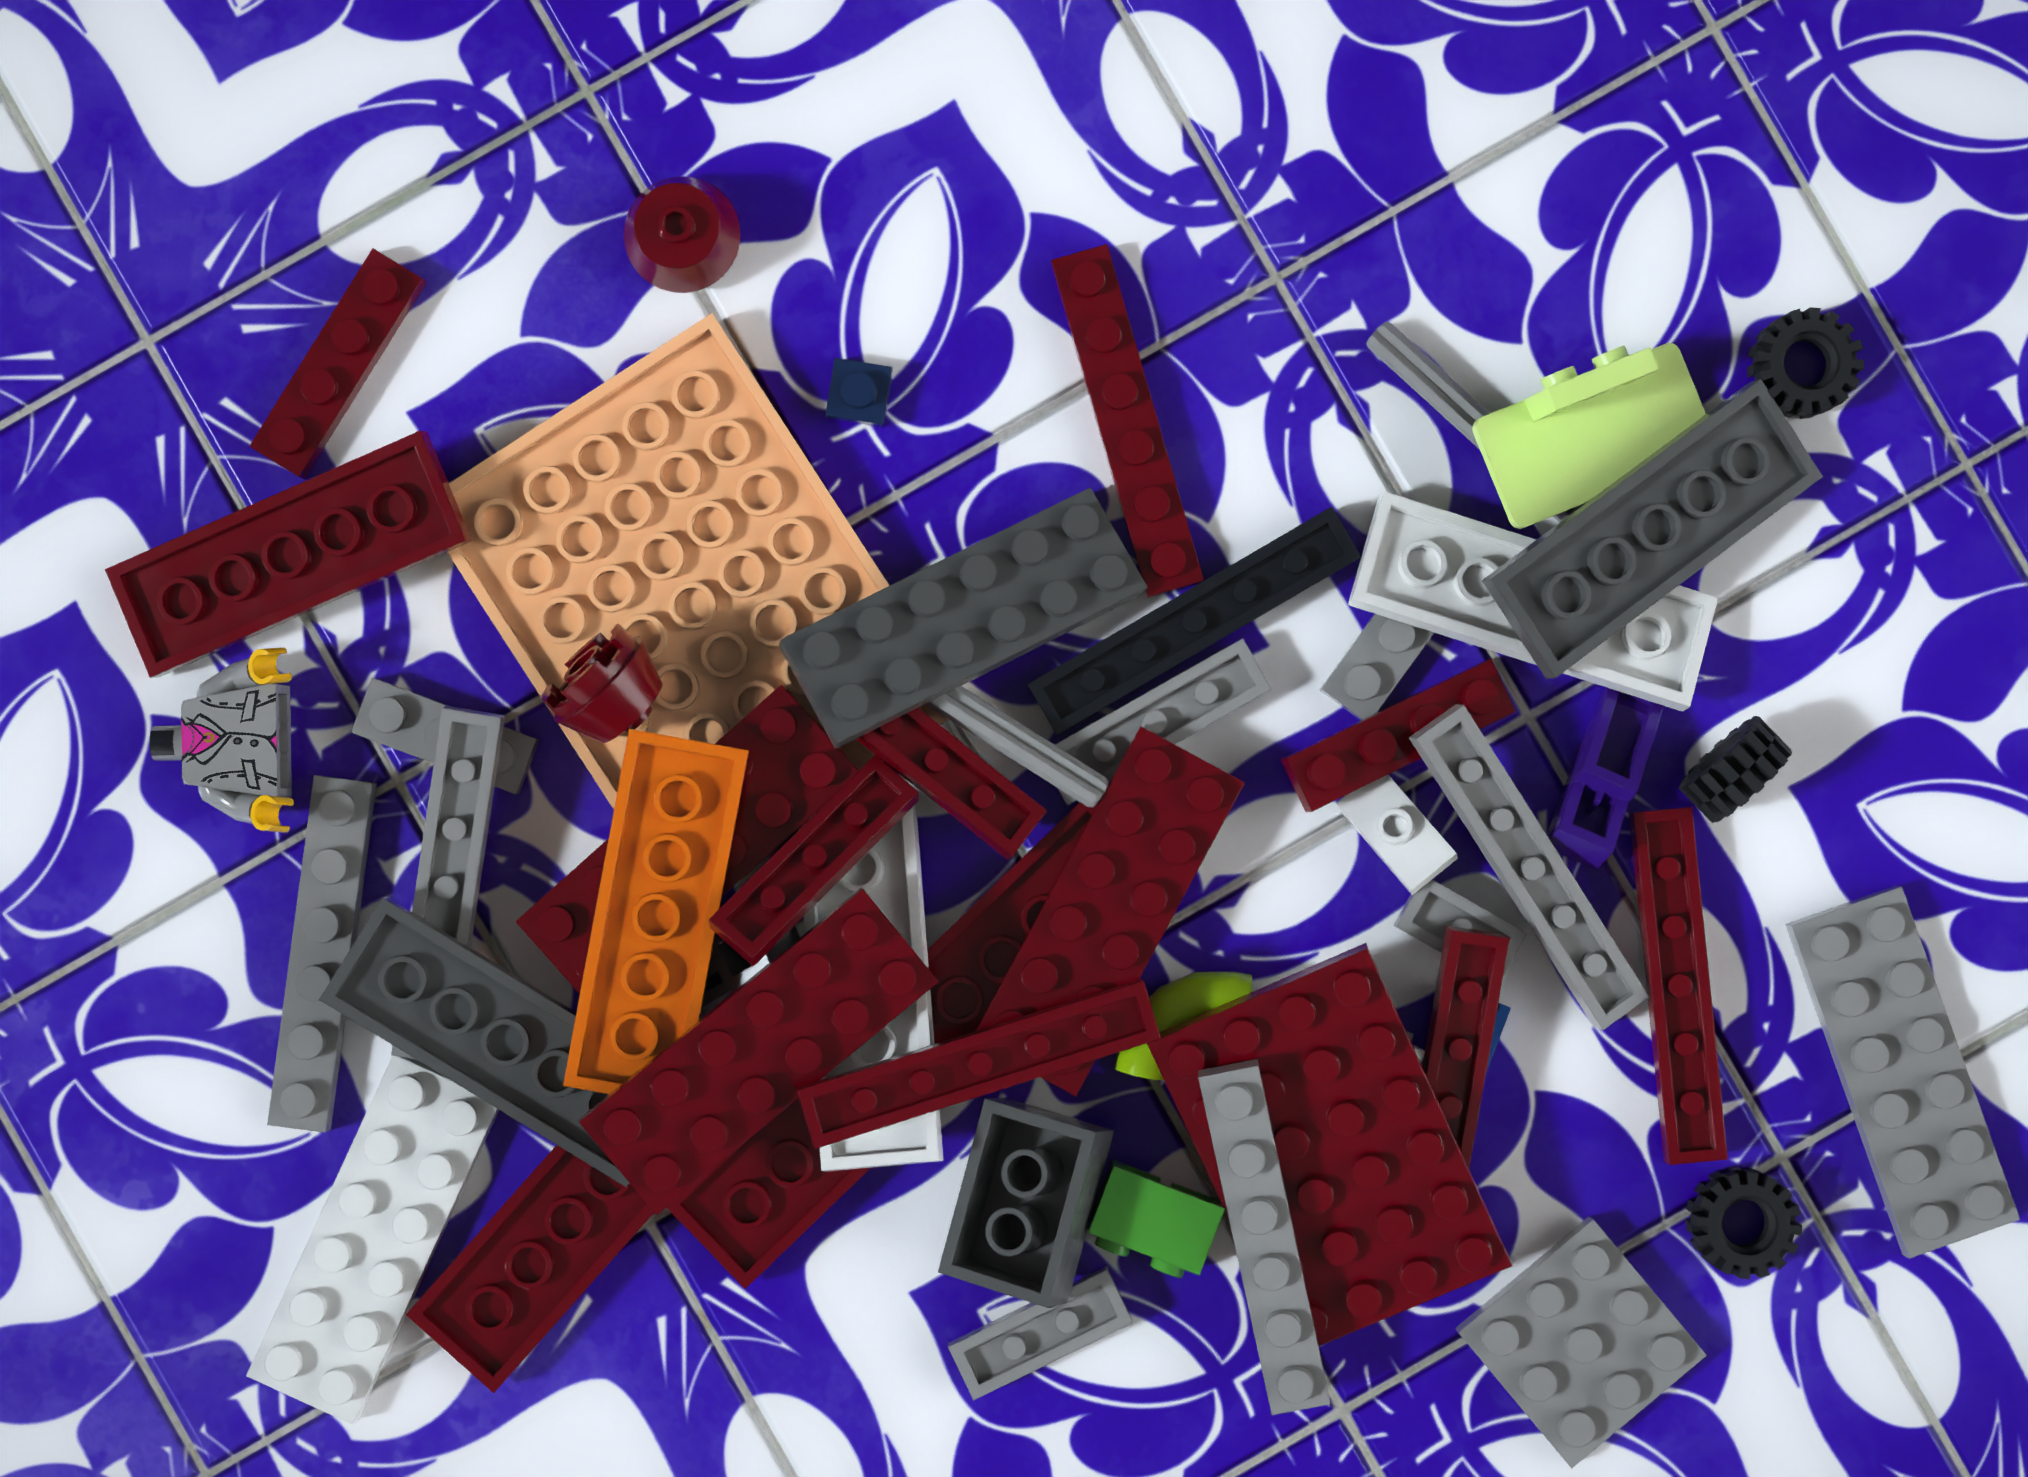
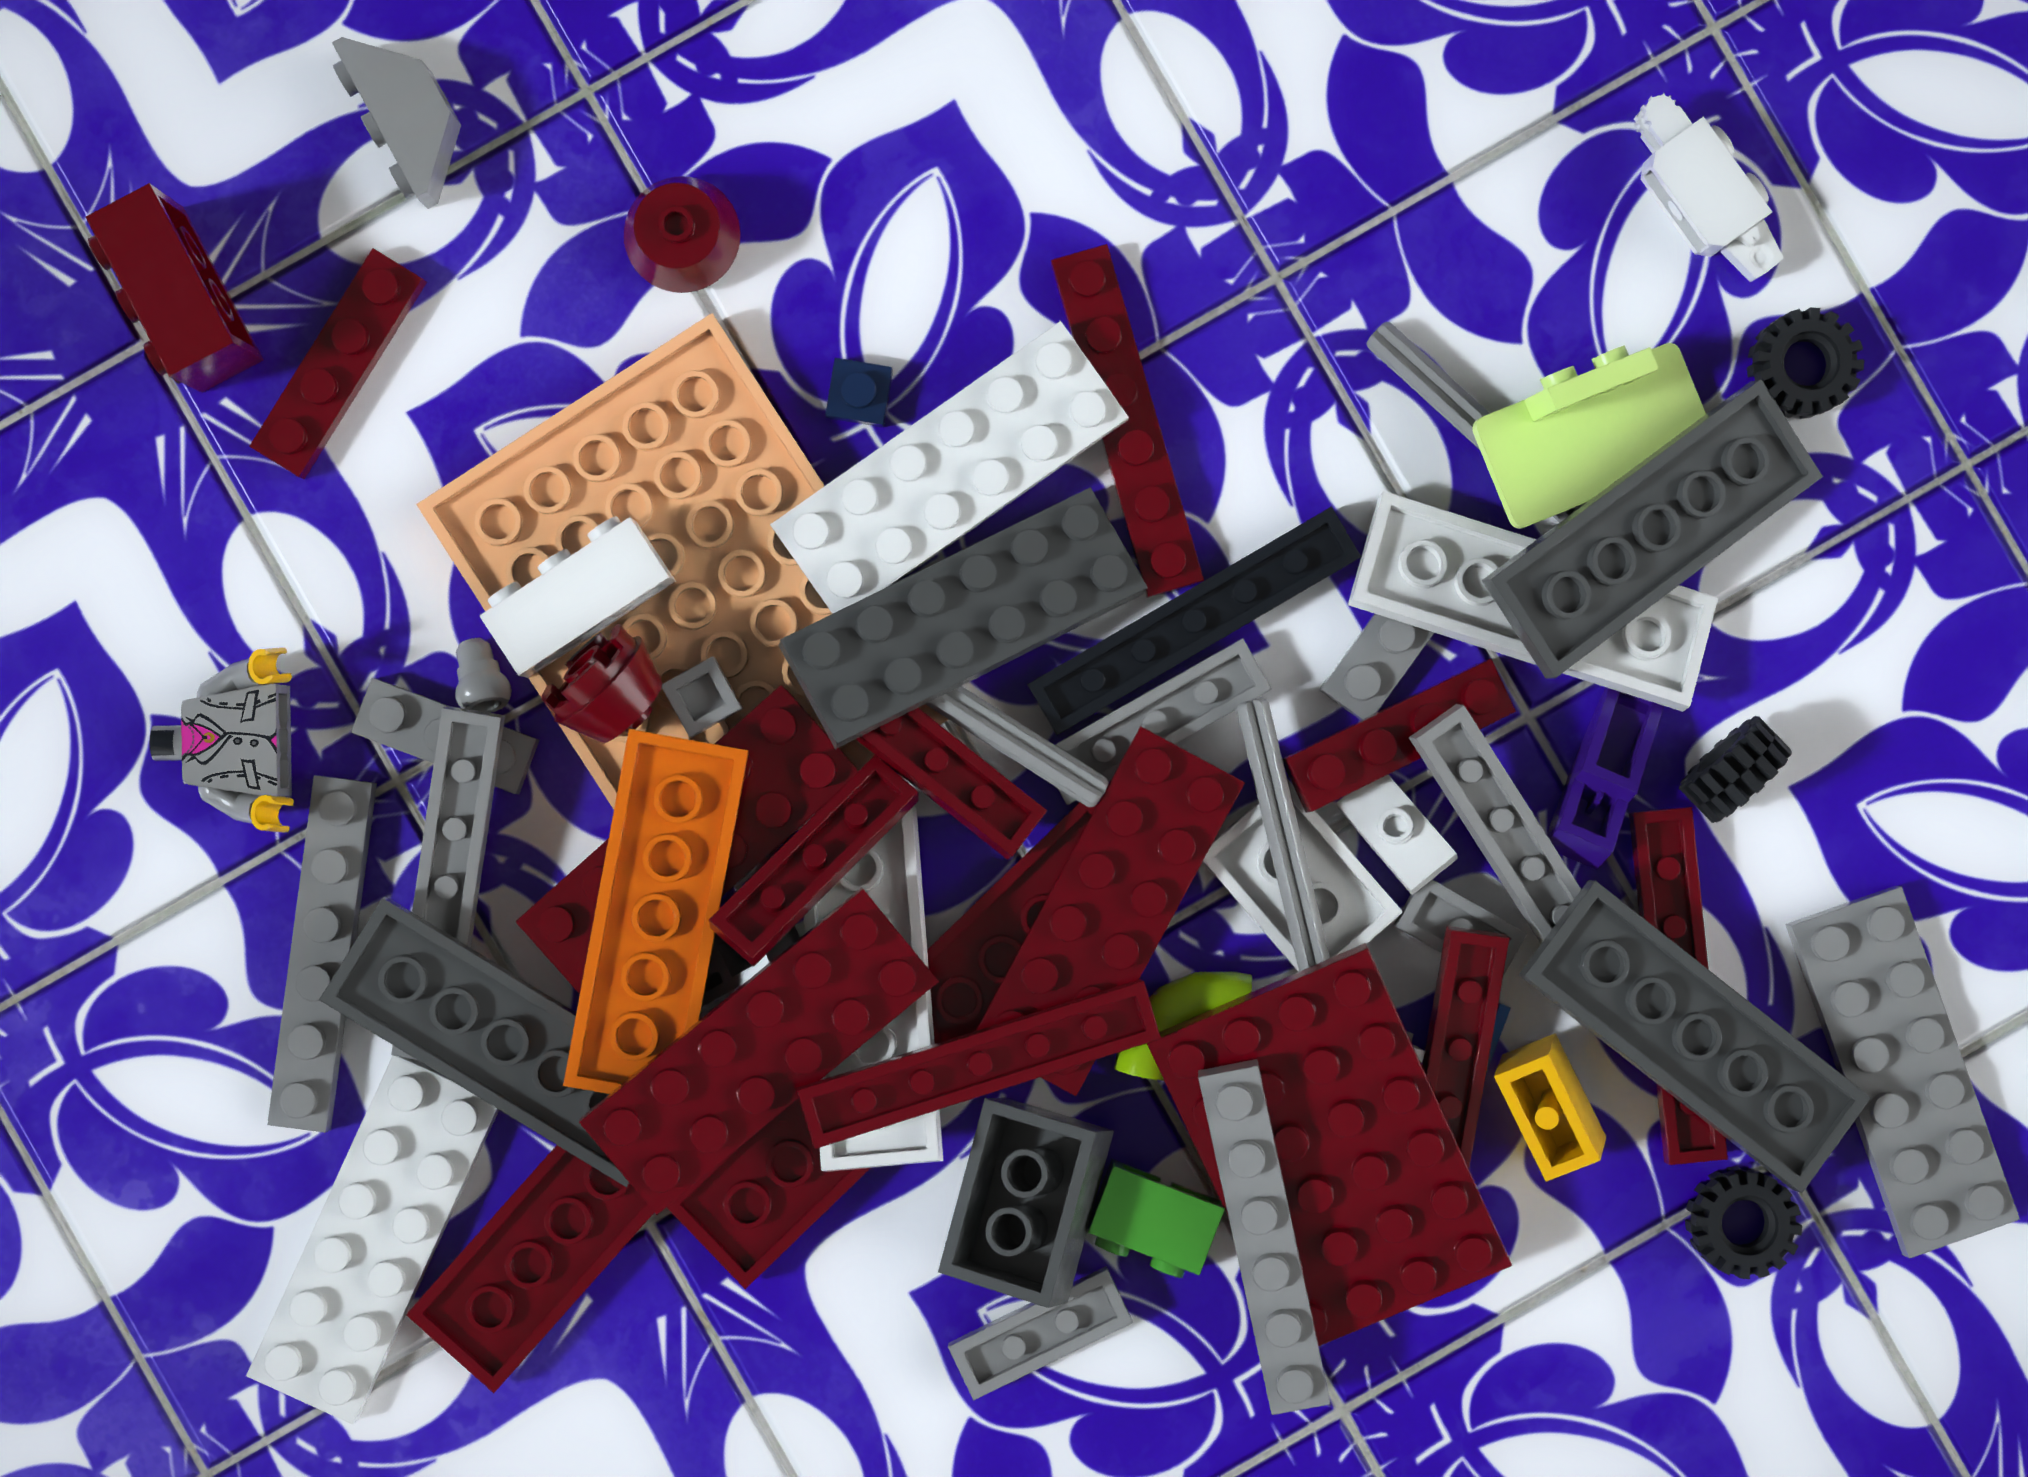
(172, 289): none -> dark red brick
(288, 554): dark red plate -> none
(404, 112): none -> light grey slope
(479, 676): none -> light grey piece
(575, 595): none -> white brick
(702, 696): none -> light grey plate
(950, 470): none -> white plate
(1282, 833): none -> light grey axle
(1347, 896): none -> white plate
(1550, 1107): none -> yellow brick
(1580, 1342): light grey plate -> none
(1694, 1036): none -> dark grey plate
(1705, 188): none -> white hinge

